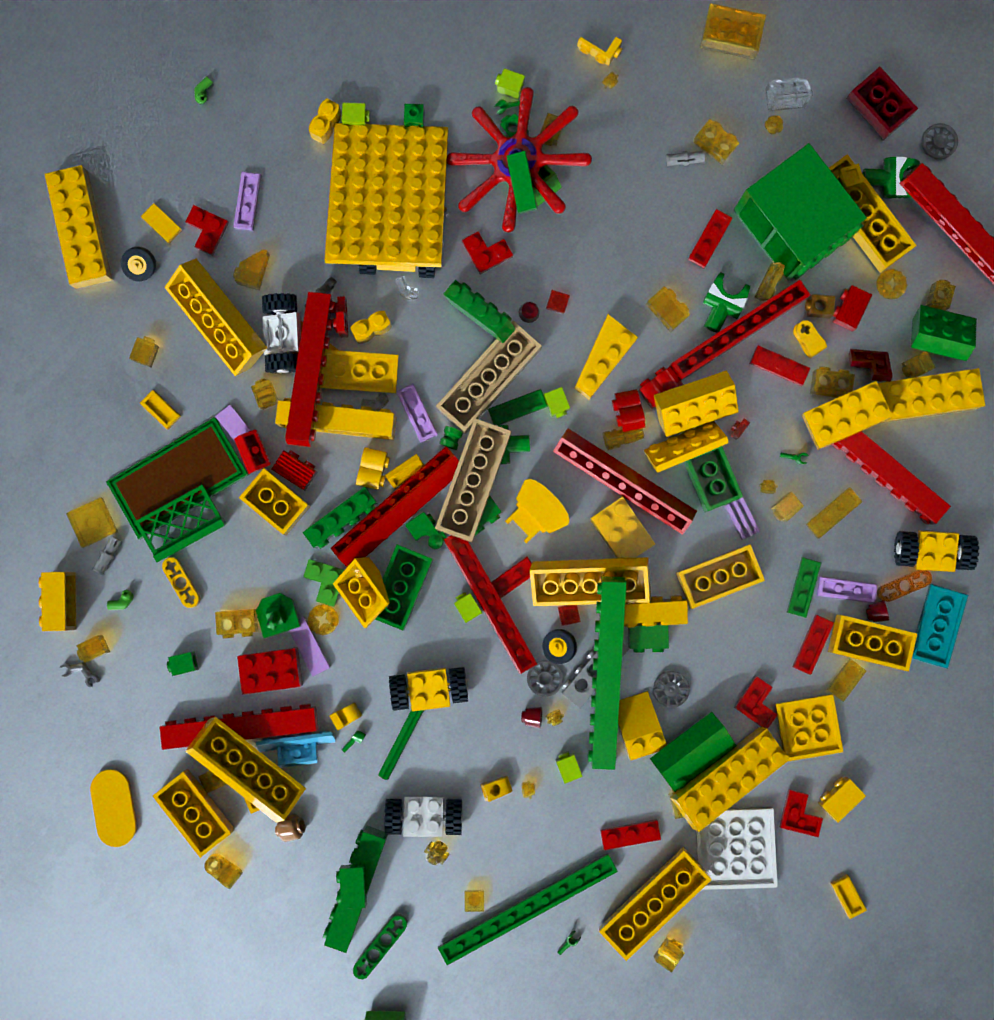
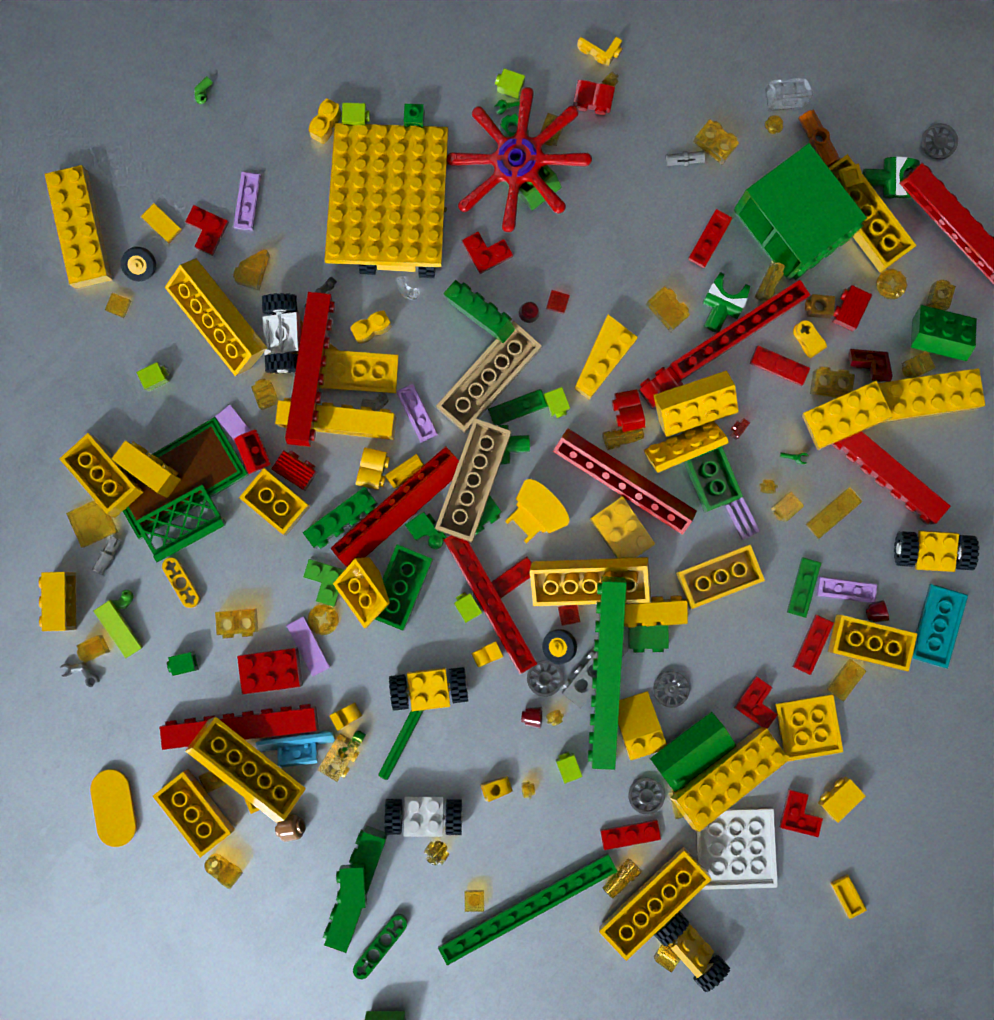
(100, 475): none -> yellow brick
(118, 305): none -> clear yellow plate
(118, 628): none -> lime tile
(144, 351): clear yellow brick -> none
(147, 468): none -> yellow brick
(153, 376): none -> lime brick
(160, 409): yellow tile -> none
(277, 615): green piece -> none
(336, 756): none -> clear yellow brick
(340, 323): red plate -> none
(451, 437): green wheel -> none
(487, 654): none -> yellow leg
(522, 182): green tile -> none
(570, 942): green hand -> none
(593, 97): none -> red brick
(622, 878): none -> clear yellow axle
(646, 795): none -> flat silver wheel
(693, 952): none -> plate
(732, 31): clear yellow brick -> none
(813, 127): none -> orange piece
(882, 103): dark red brick -> none
(915, 575): clear orange beam -> none

